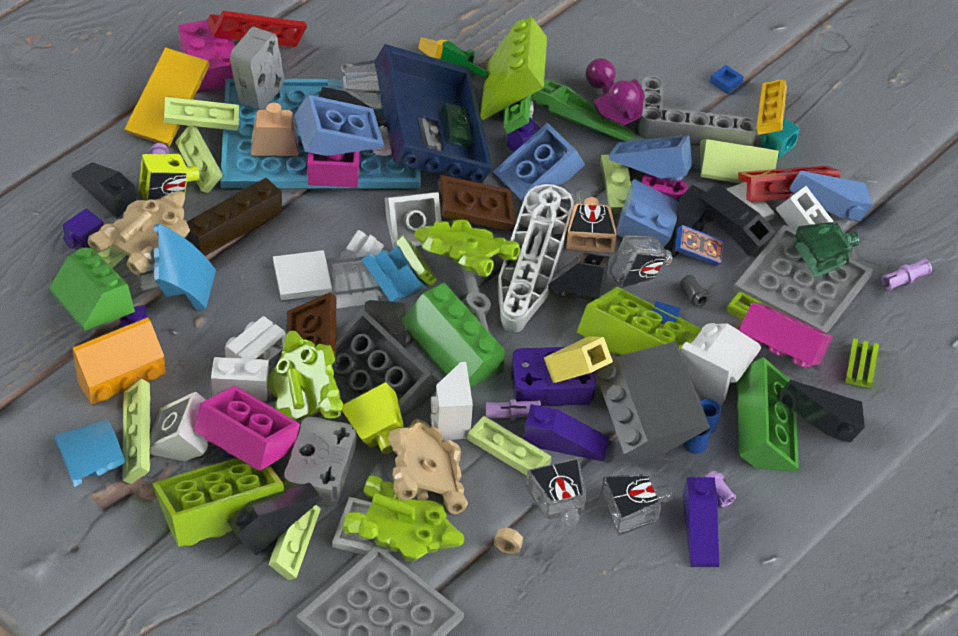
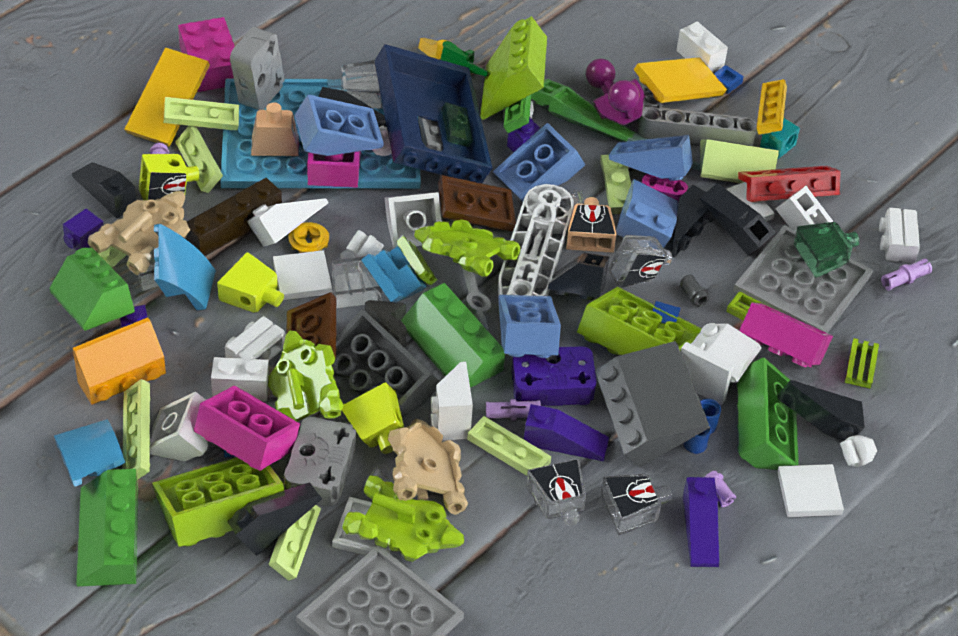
(108, 529): none -> bright green slope
(235, 26): red fence -> none
(249, 285): none -> neon yellow torso
(278, 220): none -> white slope
(317, 233): none -> yellow gear
(508, 541): tan tile -> none
(529, 325): none -> medium blue slope
(578, 359): light yellow slope -> none
(679, 80): none -> yellow tile
(697, 42): none -> white brick
(699, 245): tile -> none
(810, 490): none -> white tile
(837, 195): medium blue slope -> none
(858, 450): none -> white piece
(900, 235): none -> white brick

